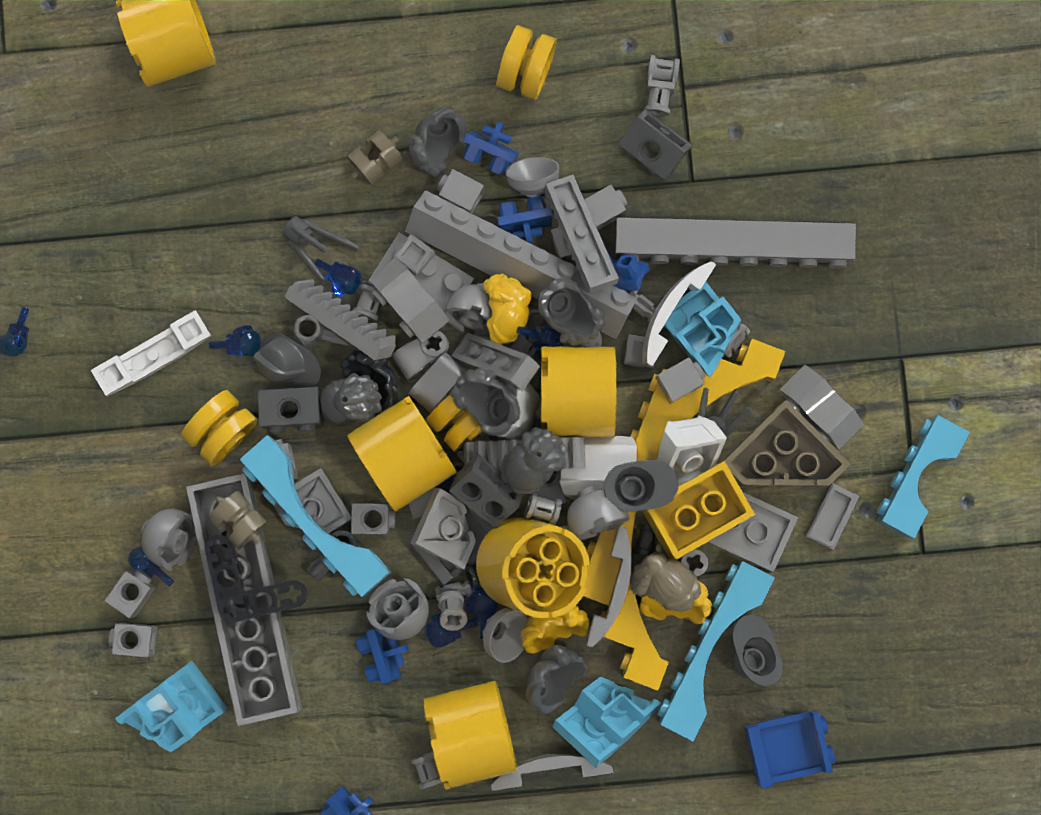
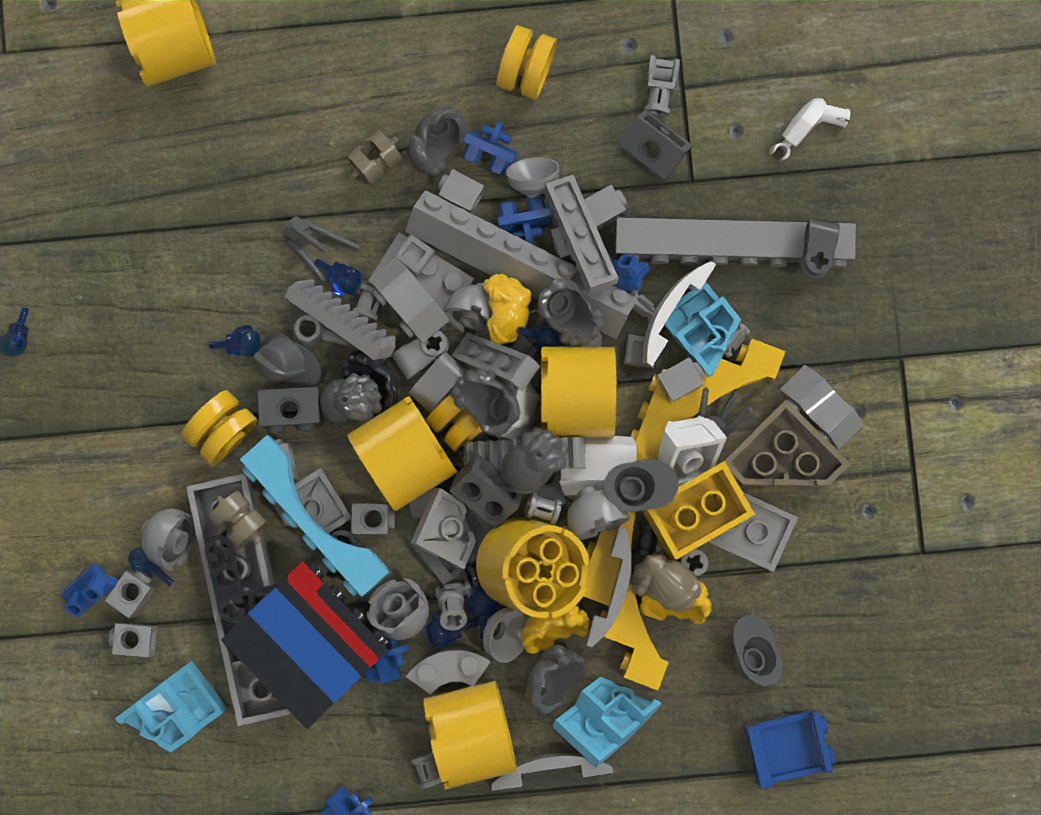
(87, 589): none -> blue hips
(151, 355): white slope -> none
(305, 644): none -> panel
(447, 667): none -> light grey brick
(686, 706): medium azure arch -> none
(806, 119): none -> white arm
(819, 243): none -> dark grey piece
(832, 516): light grey tile -> none
(903, 509): medium azure arch -> none

